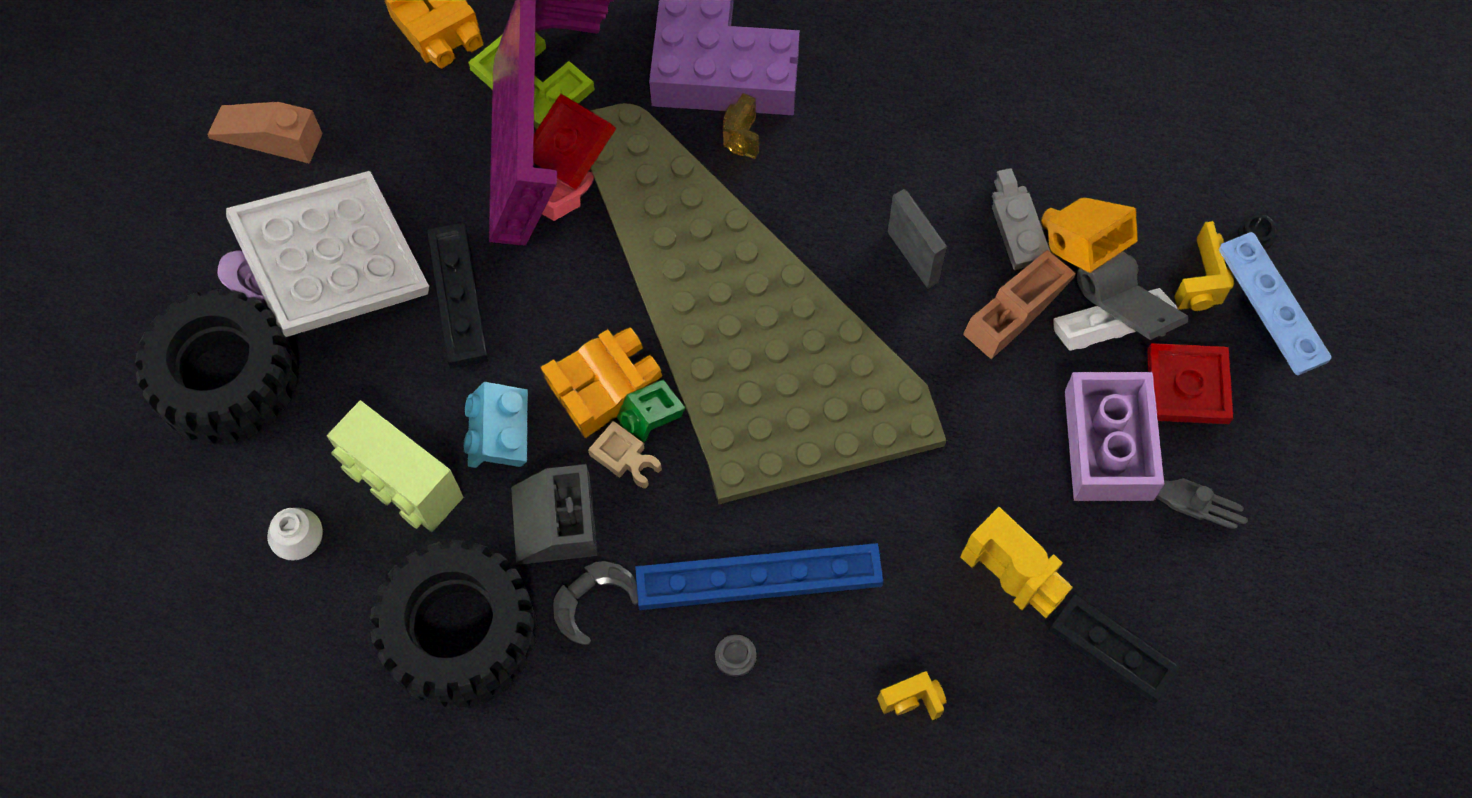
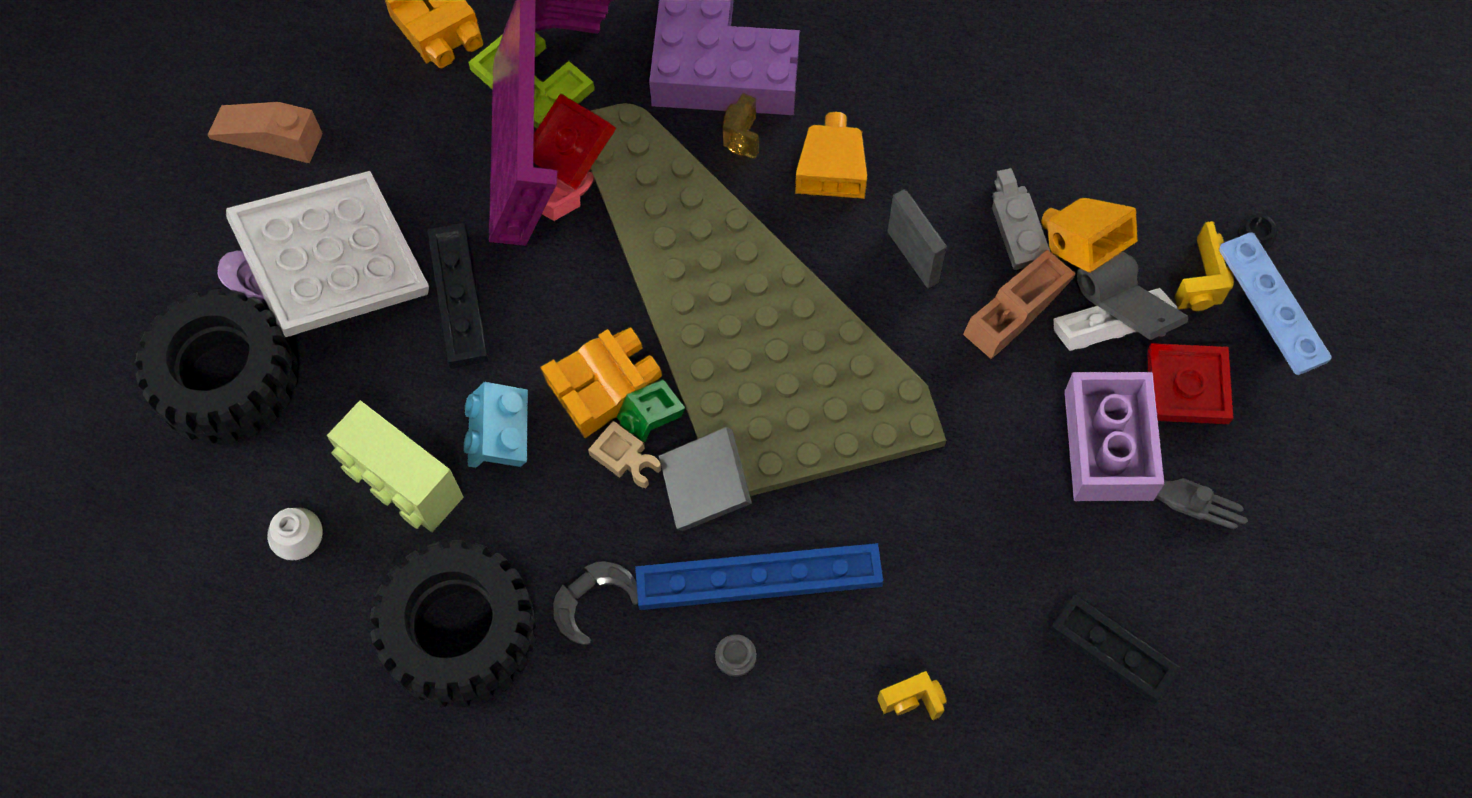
(554, 516): dark grey slope -> none
(705, 479): none -> tile
(832, 160): none -> light orange torso
(1017, 562): yellow hips -> none

